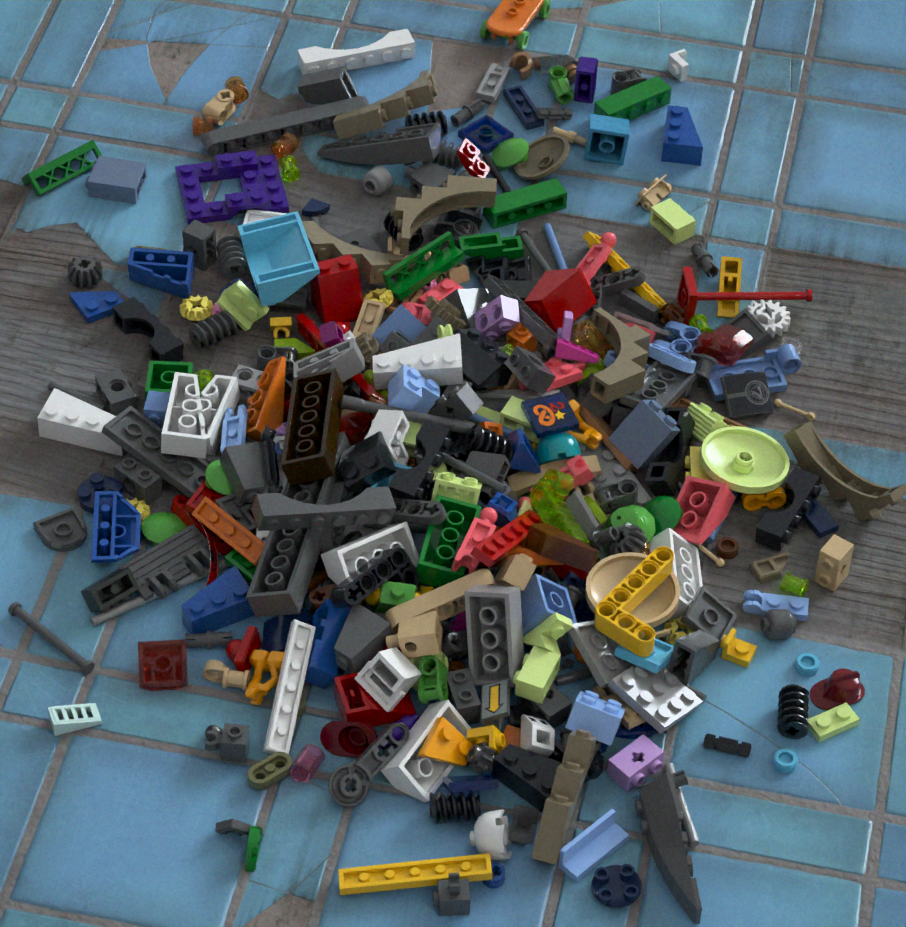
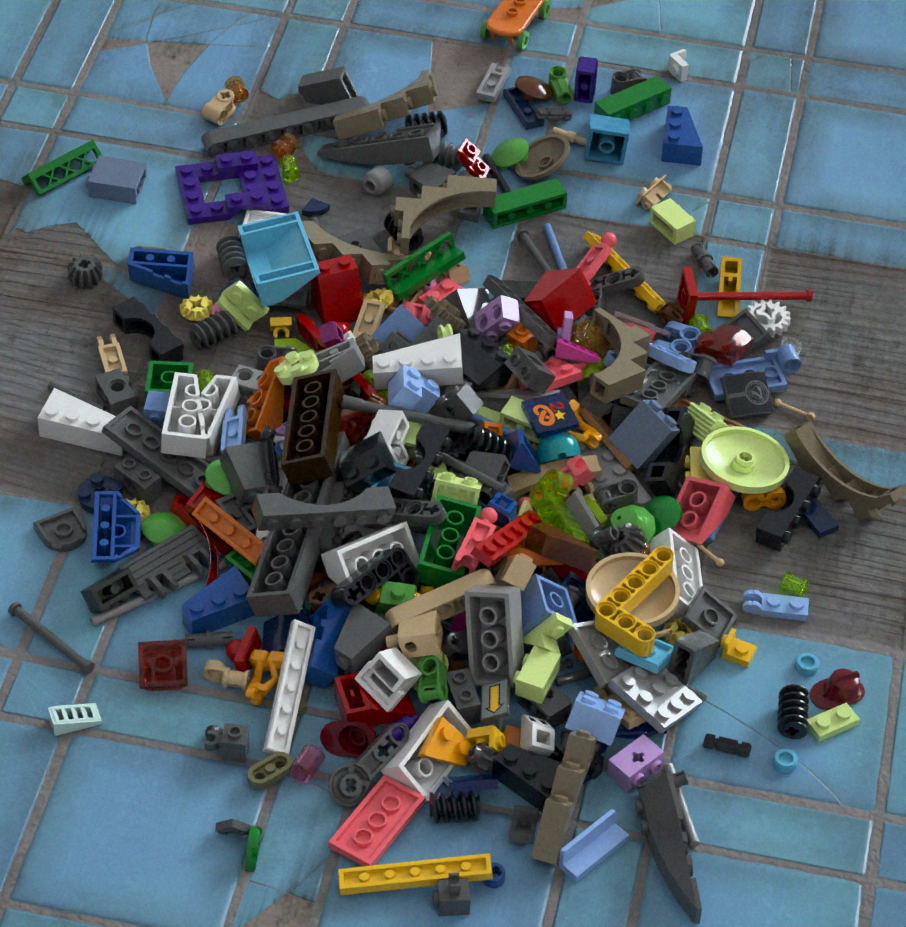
(95, 304): blue wing -> none
(111, 355): none -> tan hinge
(198, 125): clear orange wheel -> none
(202, 242): dark grey brick -> none
(296, 365): none -> yellowish green plate
(376, 822): none -> coral plate
(393, 47): white arch -> none
(458, 224): black slope -> none
(467, 112): dark grey axle -> none
(485, 134): clear blue tile -> none
(492, 246): green slope -> none
(492, 835): white cylinder -> none
(501, 267): black slope -> none
(516, 713): black tile -> none
(526, 64): piece -> none
(533, 88): none -> reddish brown dish
(616, 885): dark blue dish -> none
(637, 307): dark grey panel -> none
(727, 548): reddish brown tile -> none
(770, 567): dark tan tile -> none
(778, 624): dark grey head -> none
(834, 562): tan brick -> none

